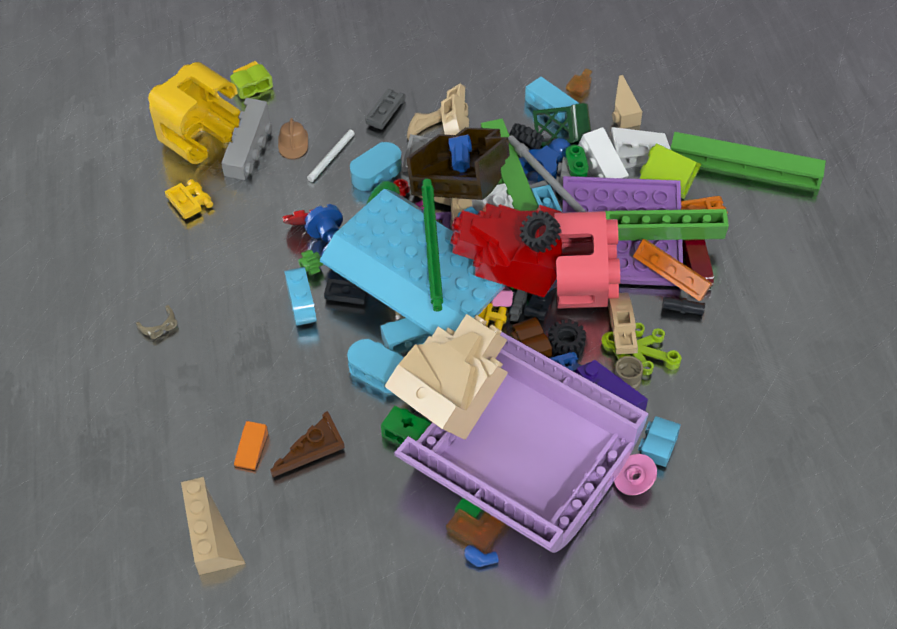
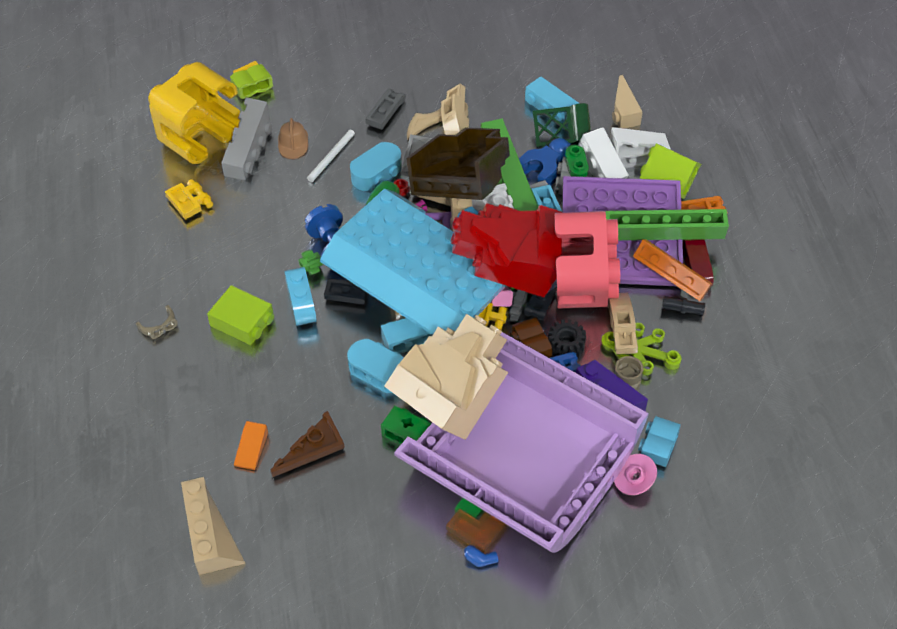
(240, 315): none -> lime brick
(296, 218): red dish -> none
(432, 245): green piece -> none
(460, 149): blue piece -> none
(523, 151): light grey bar -> none
(528, 136): black tyre -> none
(533, 224): black tyre -> none
(580, 84): clear orange plate -> none
(750, 160): bright green brick -> none

